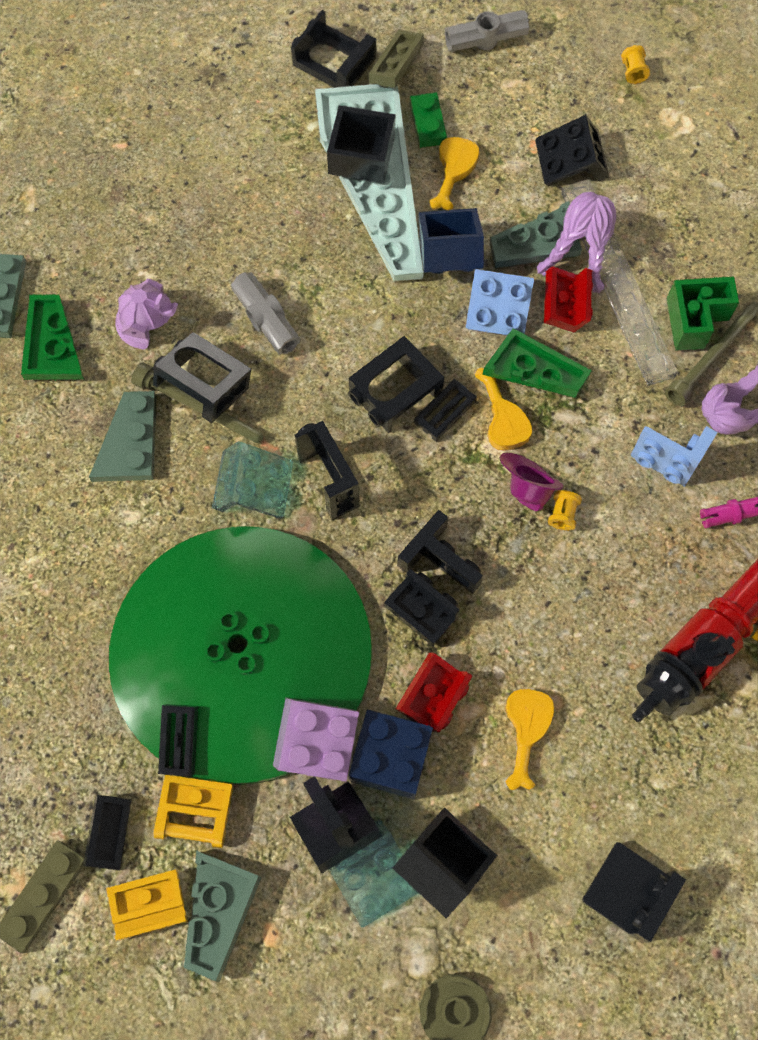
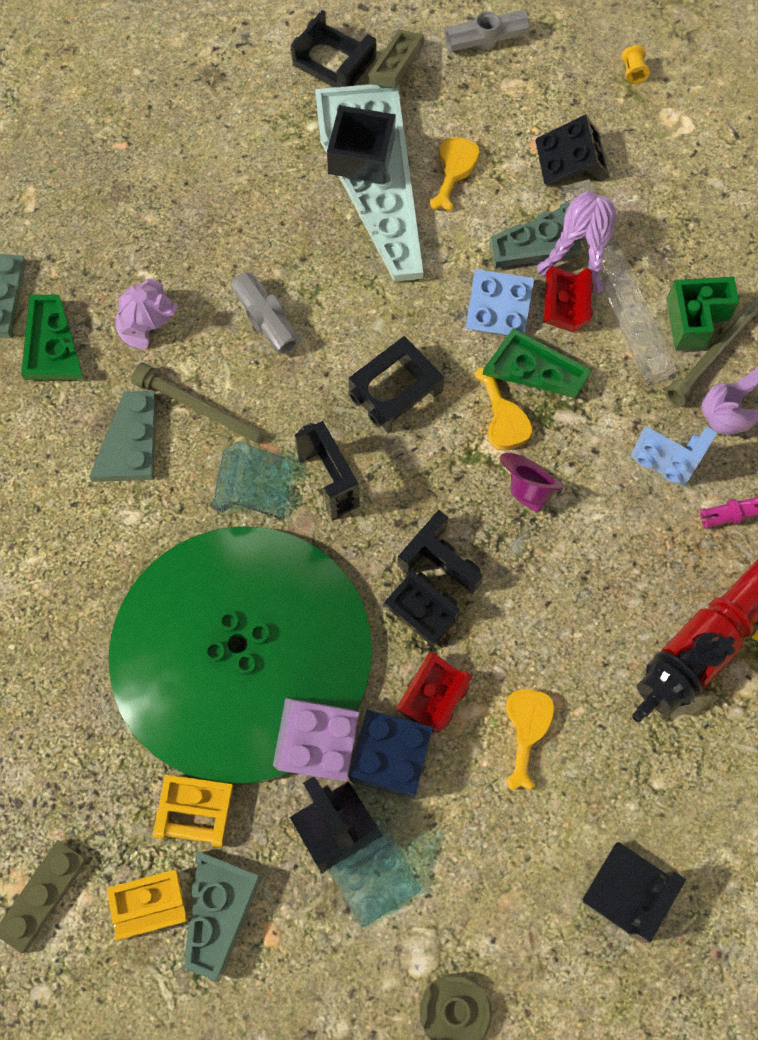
(107, 832): black tile -> none
(191, 739): black tile -> none
(214, 399): panel -> none
(420, 419): black tile -> none
(428, 119): green plate -> none
(445, 862): black piece -> none
(451, 240): dark blue piece -> none
(567, 502): yellow bush -> none

